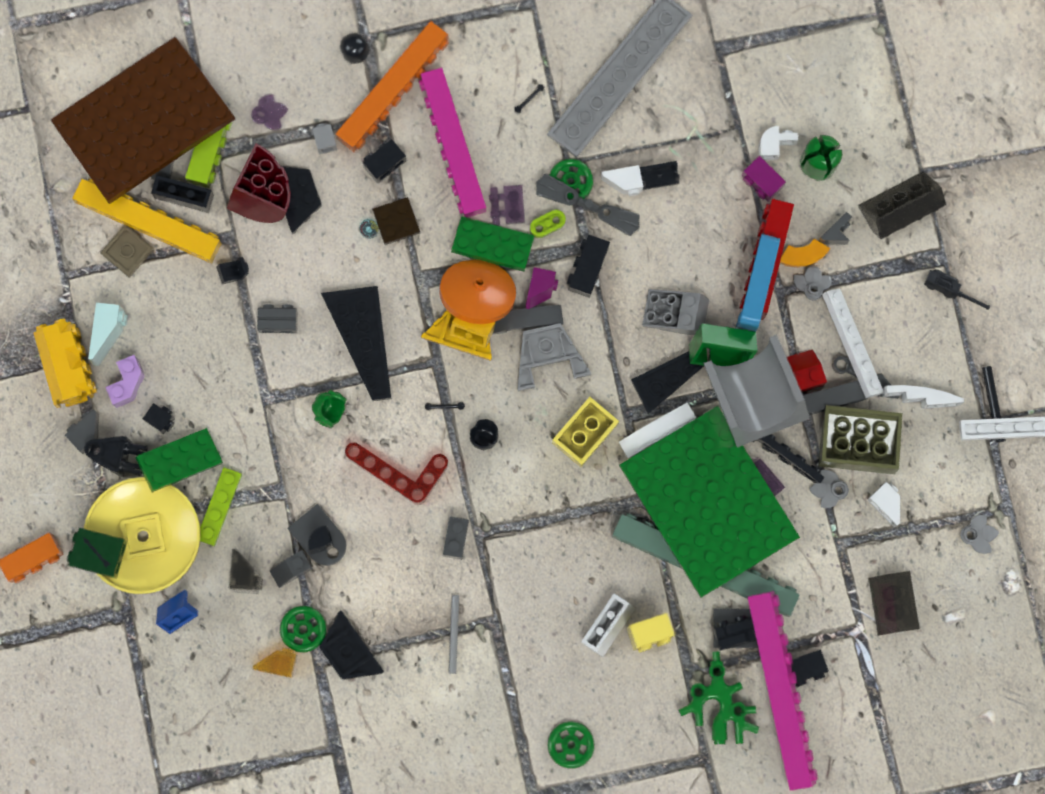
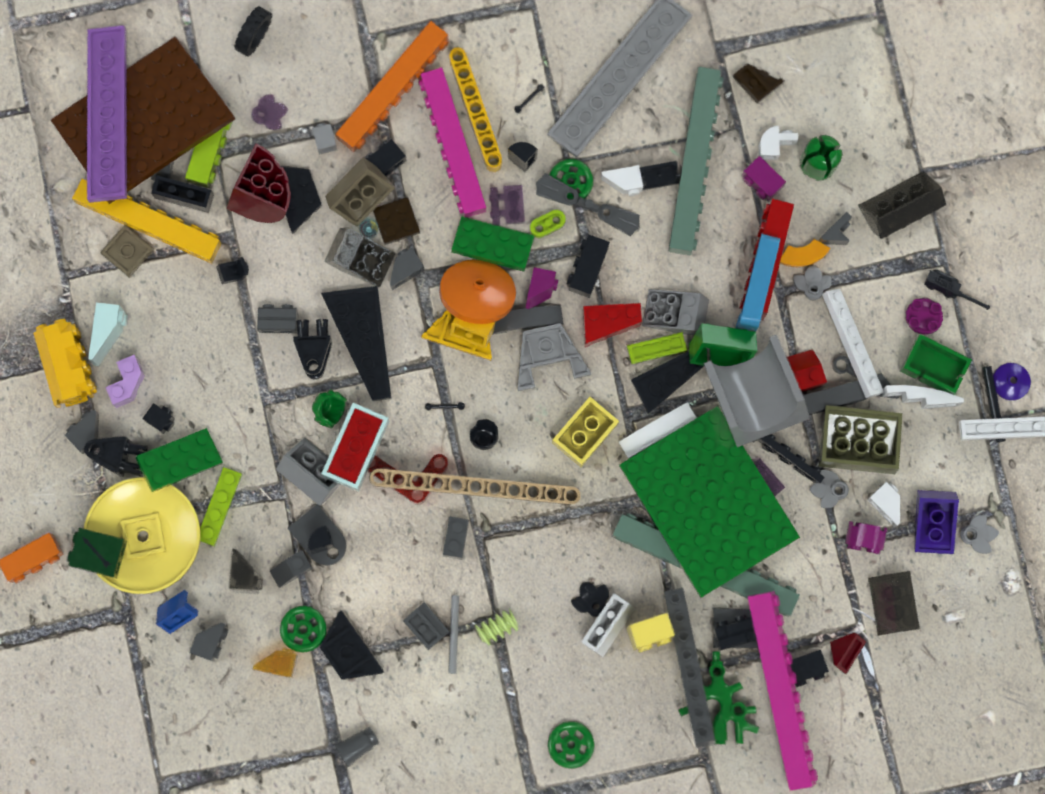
(106, 114): none -> medium lavender plate
(208, 641): none -> dark grey slope
(253, 31): none -> black tyre
(304, 469): none -> light grey slope
(313, 349): none -> black piece
(354, 48): black hair -> none
(355, 447): none -> red brick
(356, 746): none -> dark grey plant
(359, 192): none -> dark tan slope
(359, 257): none -> clear smoke slope
(405, 267): none -> dark grey slope
(426, 626): none -> dark grey plate
(475, 101): none -> yellow beam
(484, 490): none -> tan beam
(497, 627): none -> yellowish green piece
(522, 155): none -> black brick
(589, 597): none -> black plate
(609, 320): none -> red wedge
(656, 348): none -> lime plate
(689, 668): none -> dark grey brick
(694, 161): none -> sand green brick
(757, 82): none -> dark brown wing
(846, 651): none -> dark red slope
(865, 536): none -> magenta brick
(924, 316): none -> magenta dish
(935, 365): none -> green piece
(936, 521): none -> dark purple slope
(1005, 388): none -> dark purple dish

